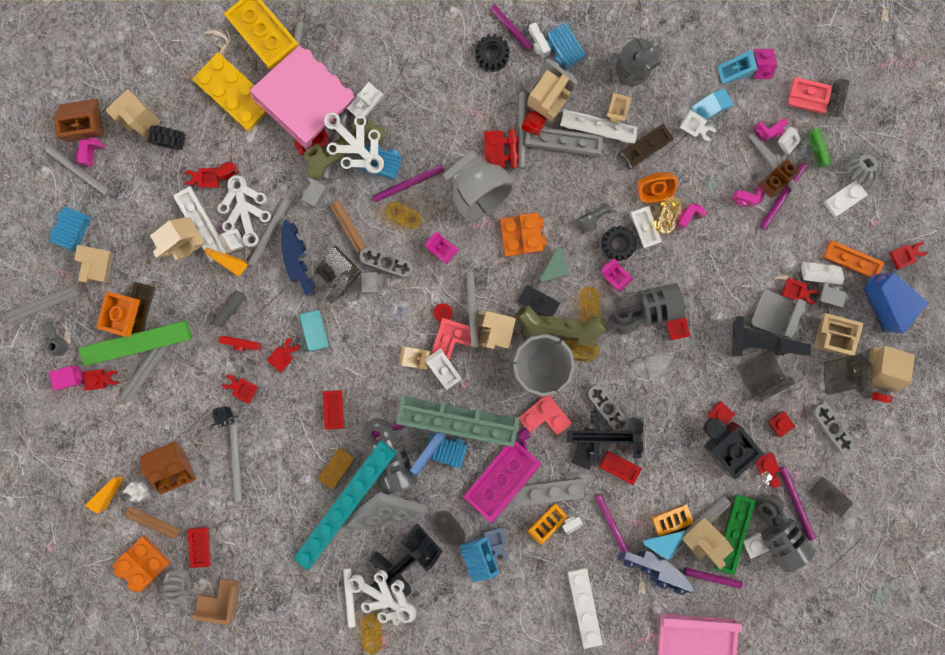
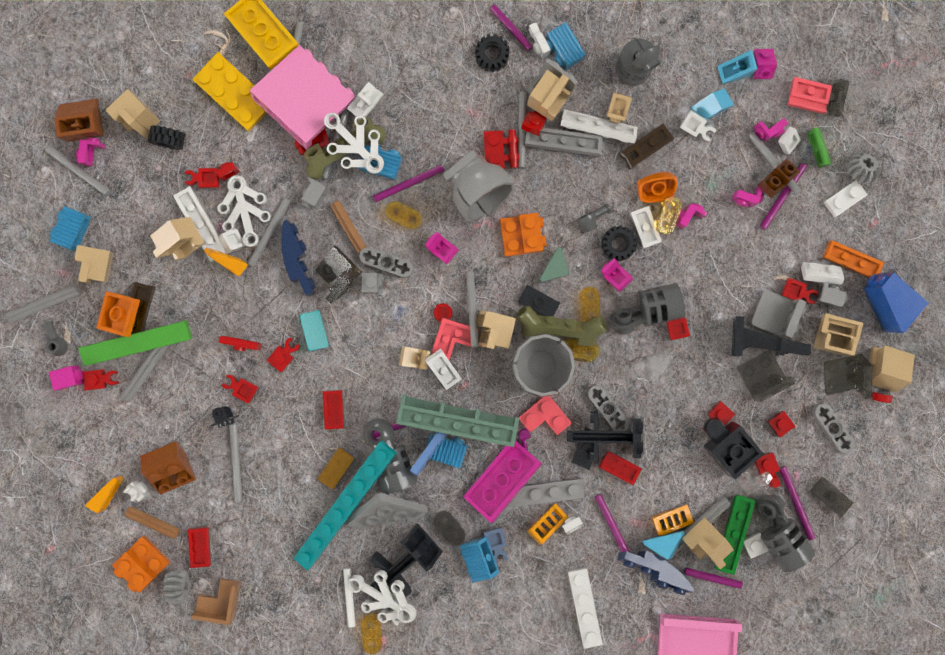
(229, 308): dark grey pin -> none
(906, 255): red plate -> none

